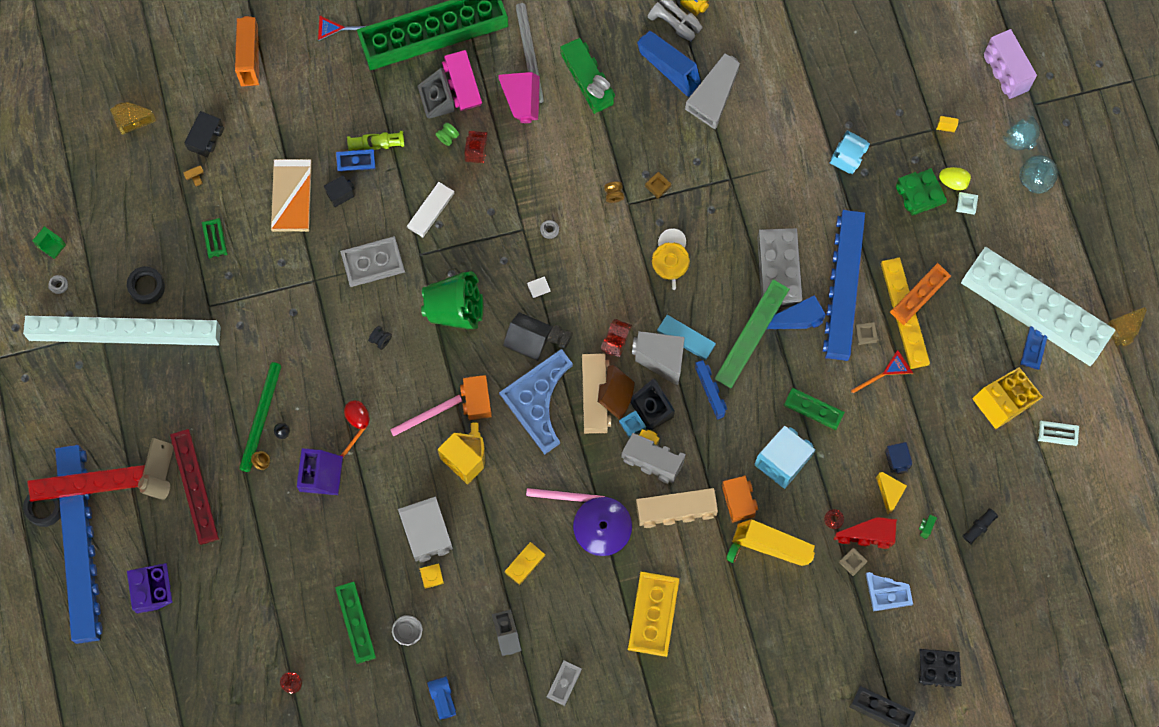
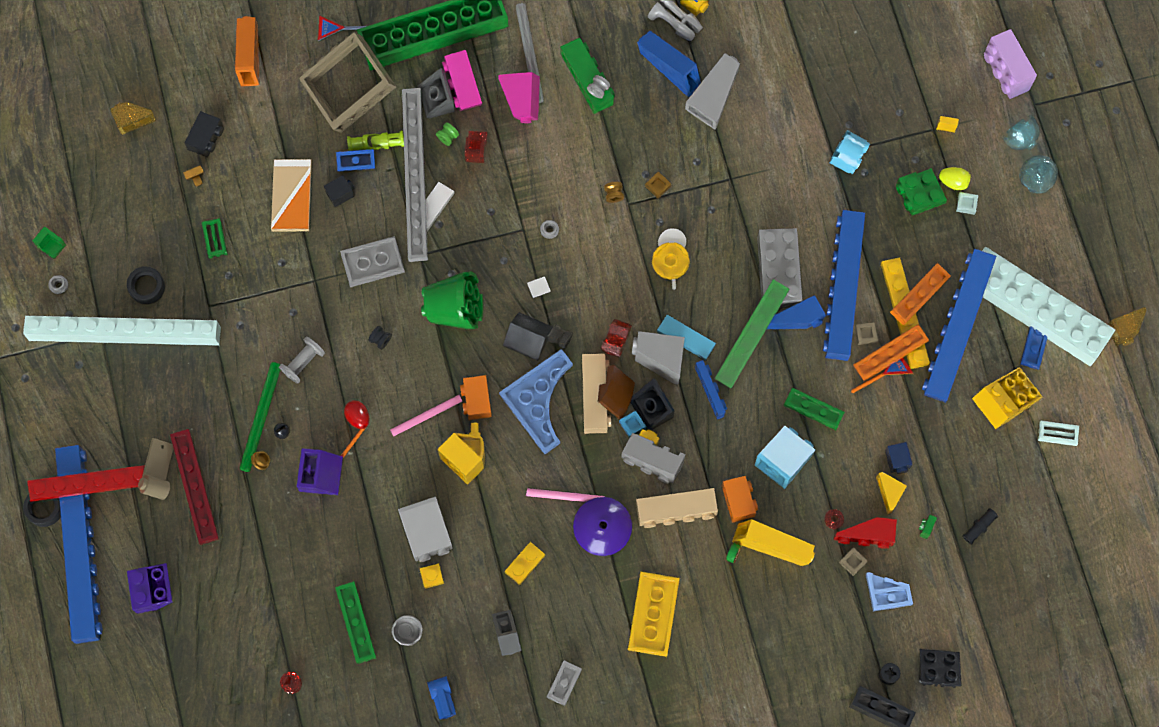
(302, 359): none -> light grey hose
(366, 102): none -> dark tan window
(414, 175): none -> light grey plate
(886, 676): none -> black wheel
(891, 352): none -> orange tile
(960, 325): none -> blue brick

